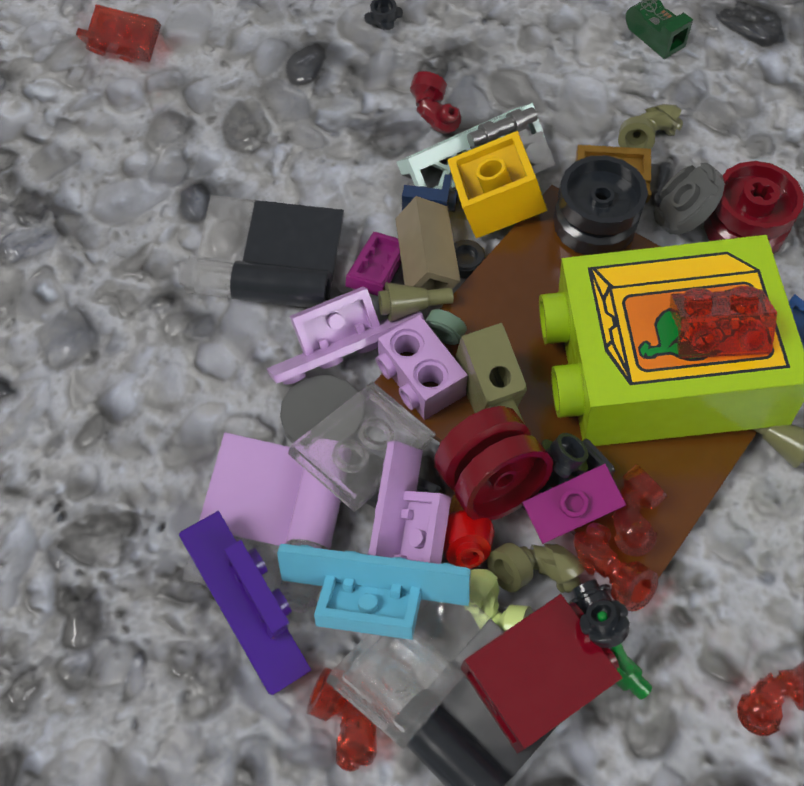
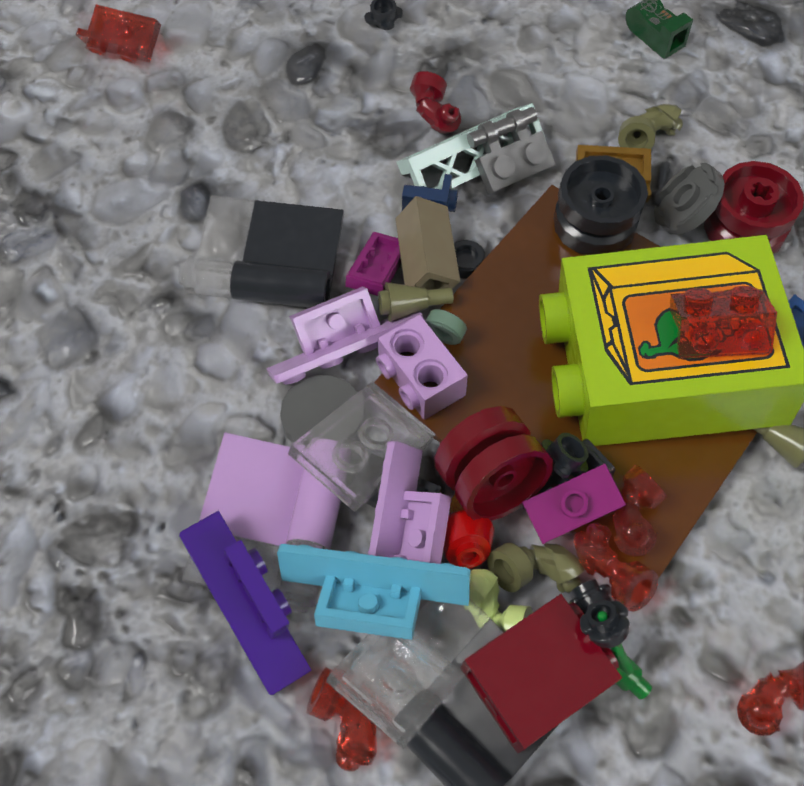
(491, 369): olive torso -> none
(496, 185): yellow slope -> none

